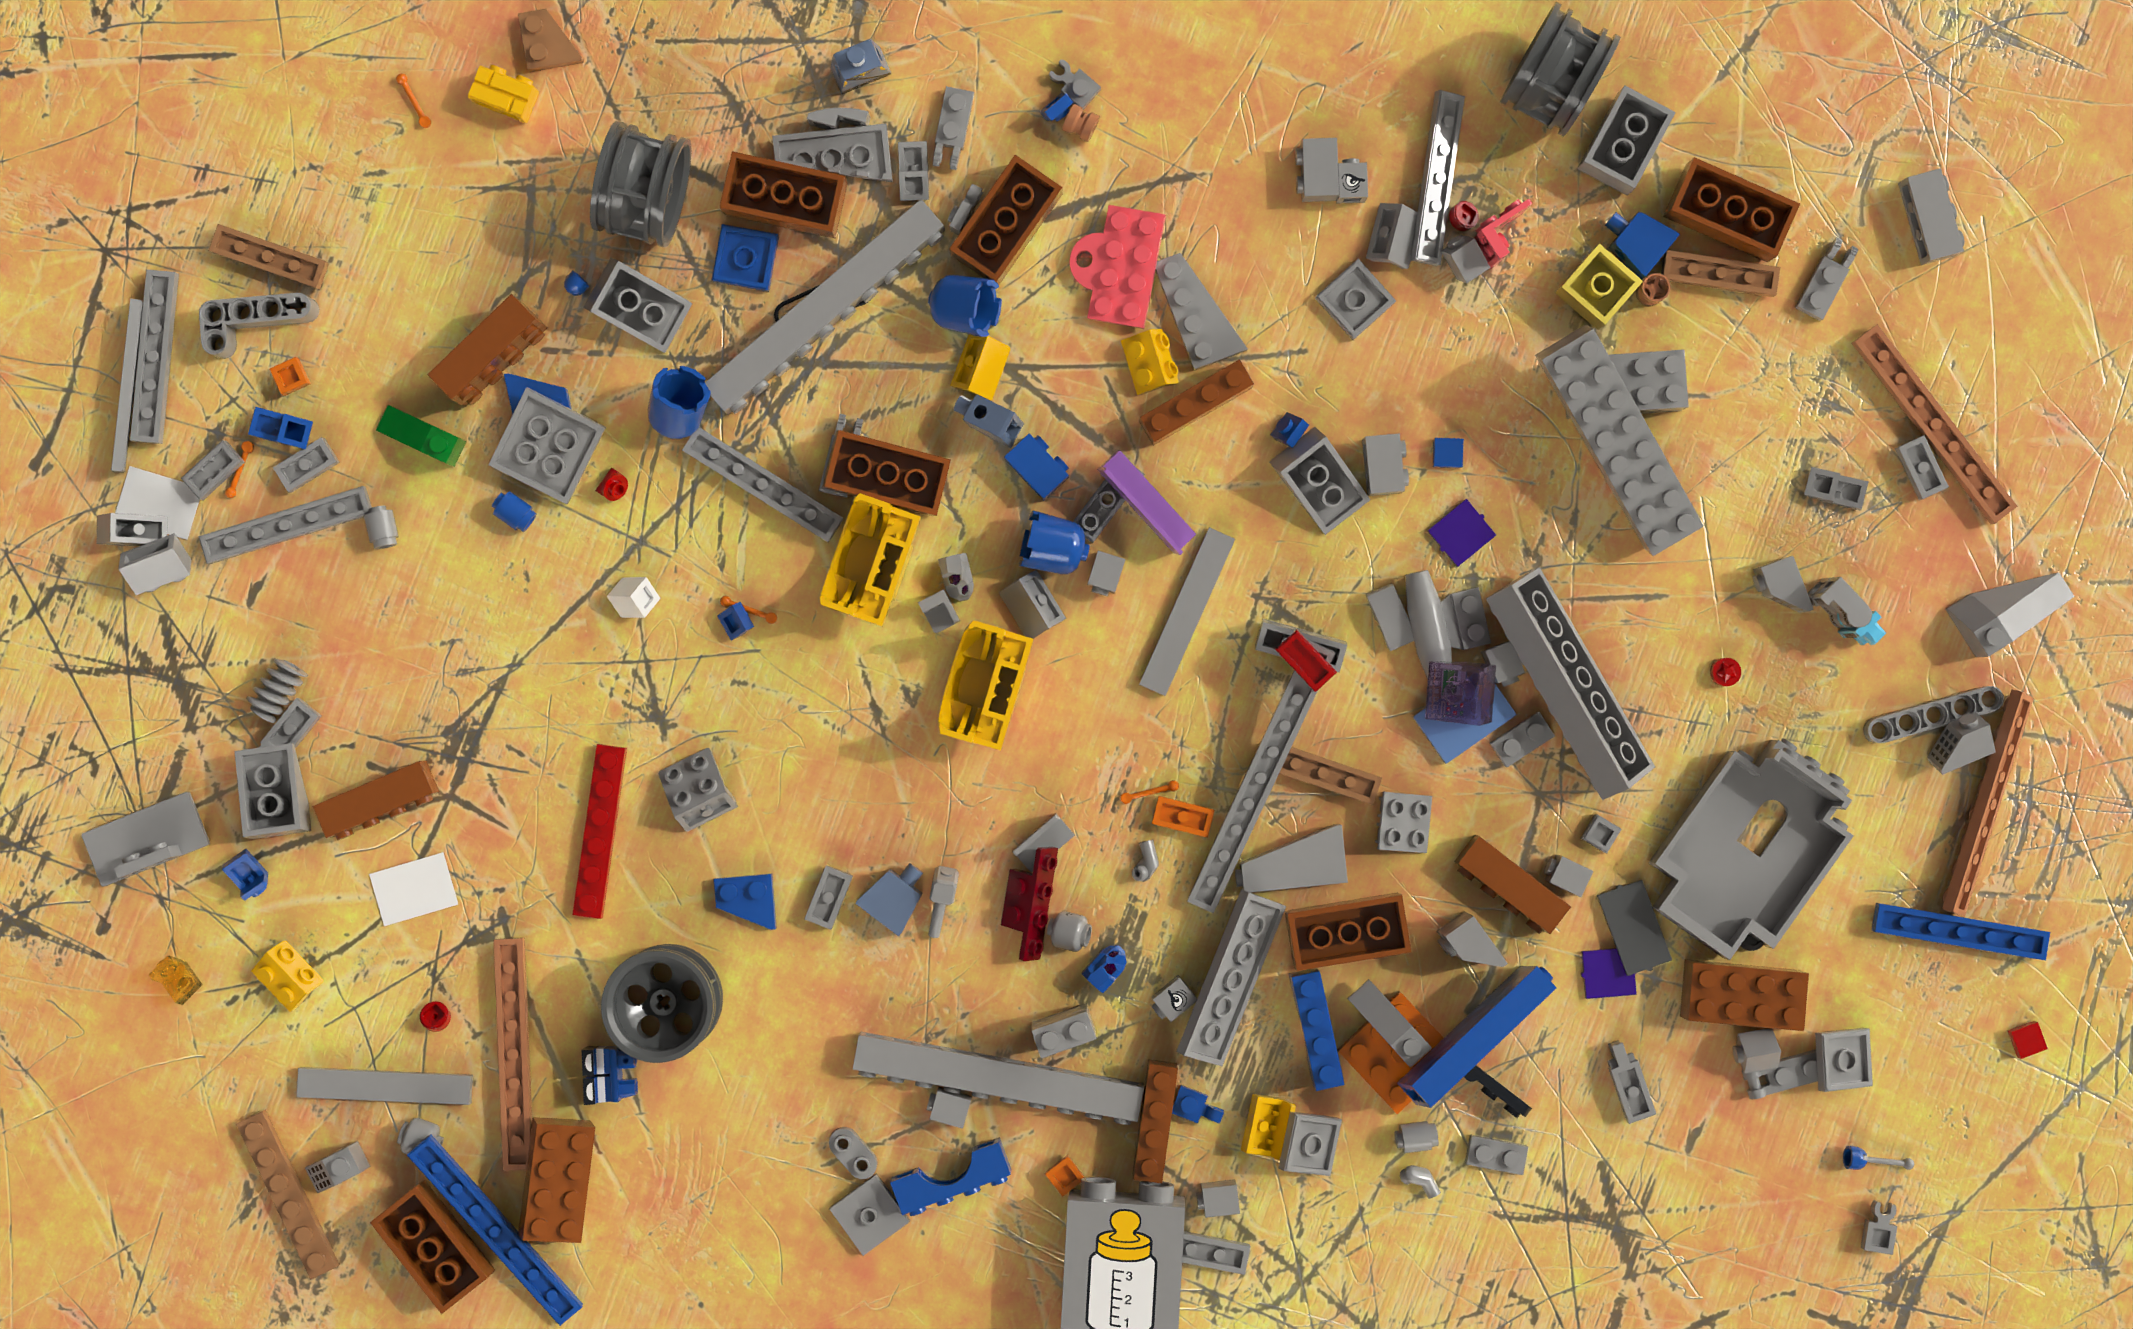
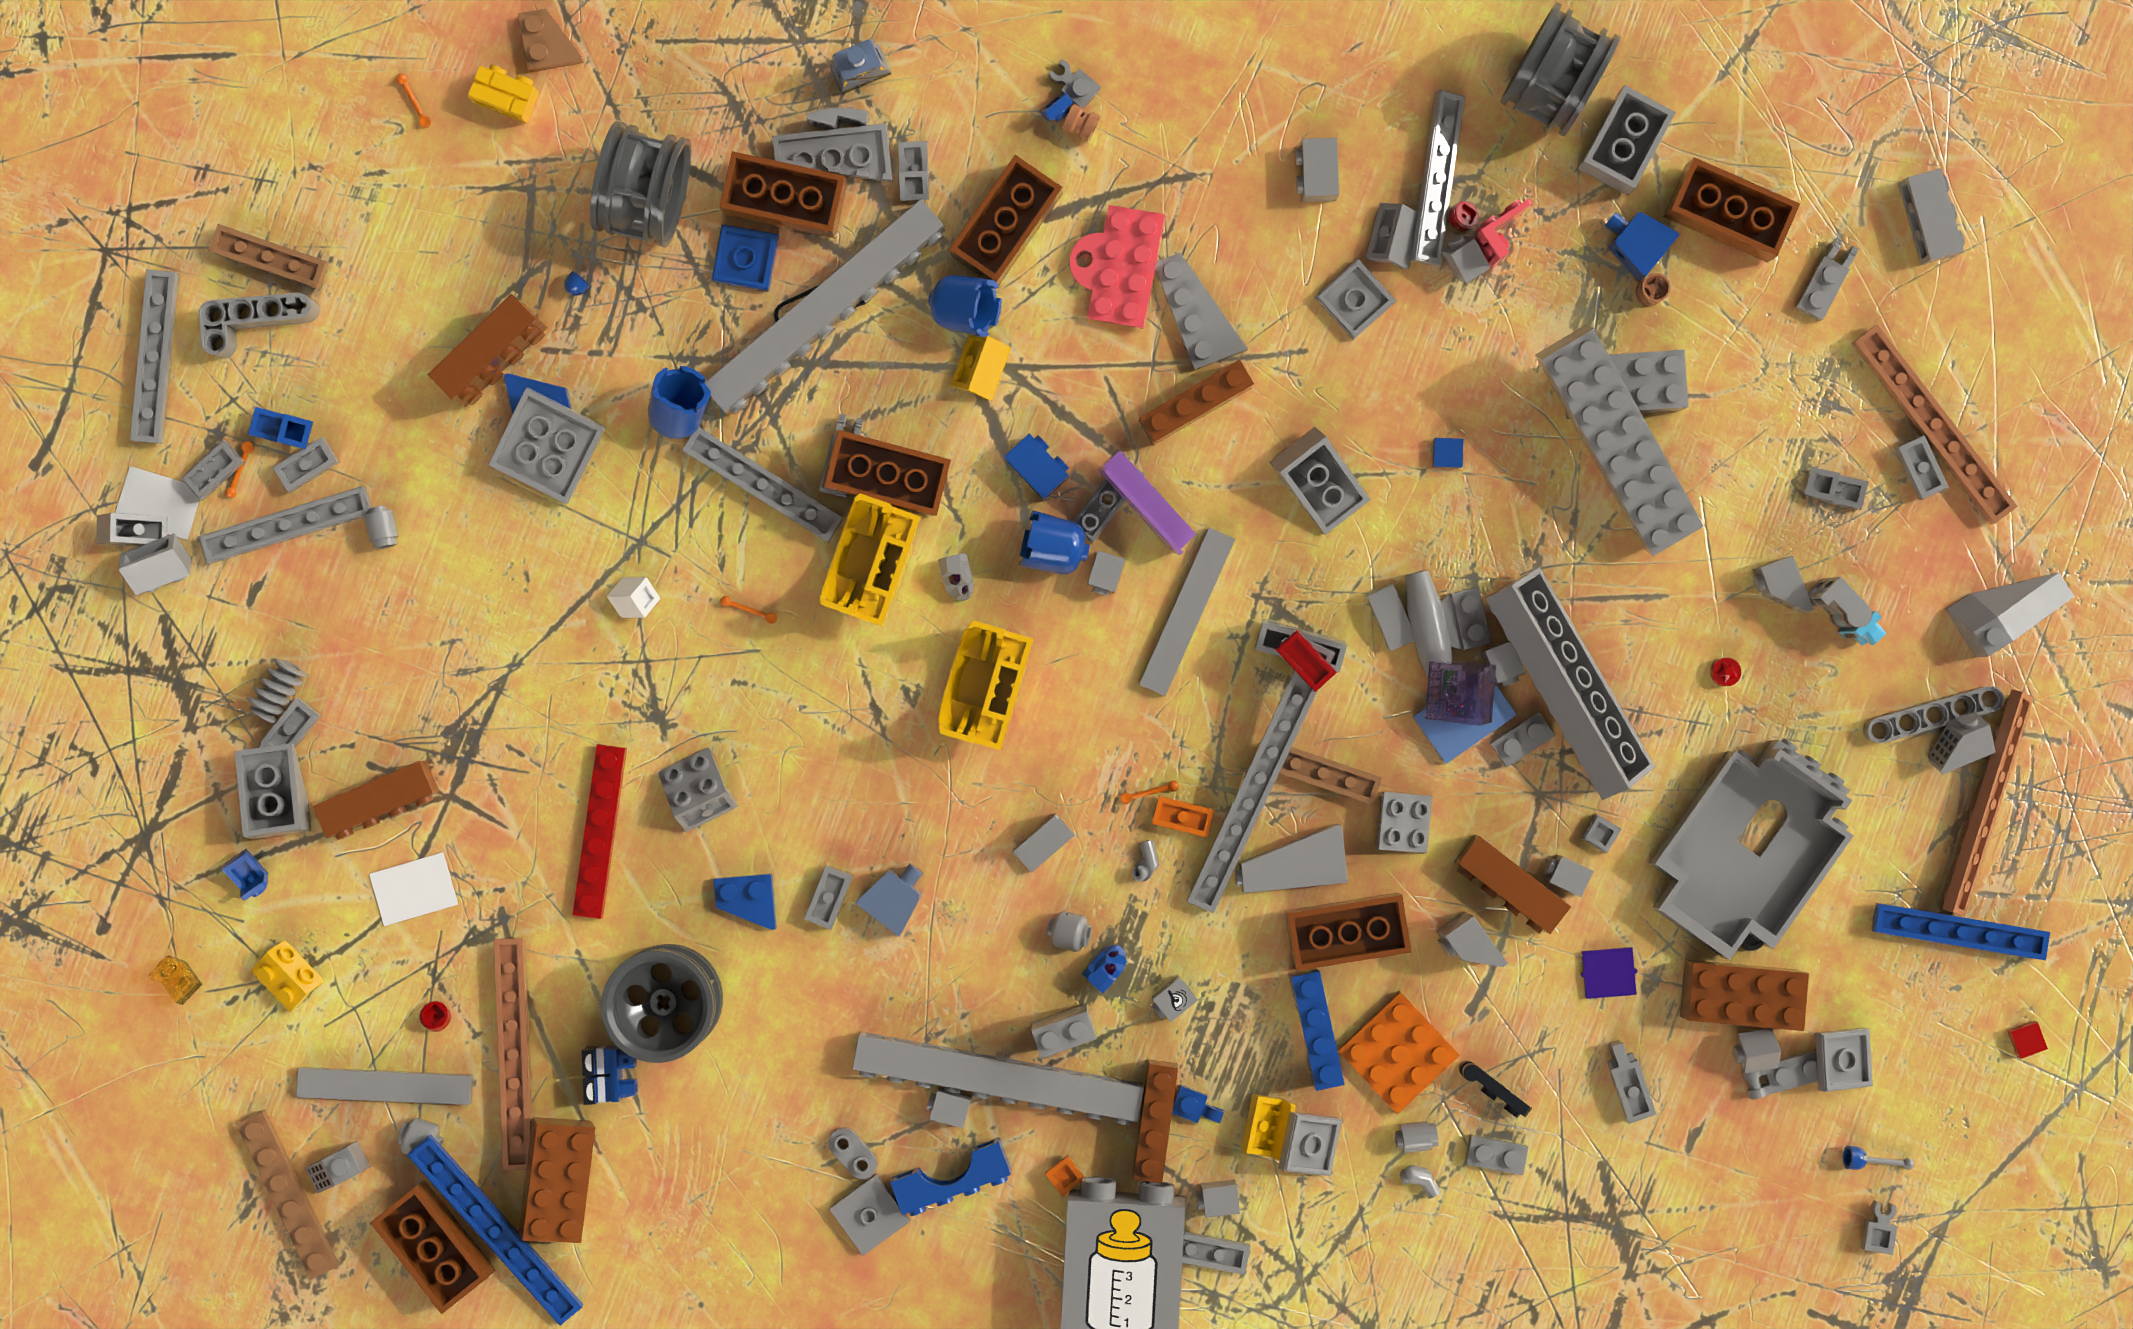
(127, 386): light grey tile -> none
(145, 839): light grey bracket -> none
(290, 376): orange plate -> none
(421, 436): green slope -> none
(513, 511): blue brick -> none
(613, 485): red plate -> none
(637, 305): light grey slope -> none
(735, 621): blue plate -> none
(939, 611): light grey panel -> none
(943, 894): light grey piece -> none
(953, 124): light grey hinge -> none
(961, 215): light grey plate -> none
(998, 422): sand blue torso -> none
(1029, 900): dark red bracket -> none
(1032, 605): light grey panel -> none
(1150, 361): yellow bracket -> none
(1231, 978): light grey plate -> none
(1289, 429): blue plate -> none
(1352, 181): light grey brick -> none
(1384, 464): light grey brick -> none
(1389, 1023): light grey slope -> none
(1461, 533): dark purple piece -> none
(1477, 1035): blue brick -> none
(1598, 286): light yellow brick -> none
(1634, 927): dark grey piece -> none
(1721, 273): medium nougat plate -> none

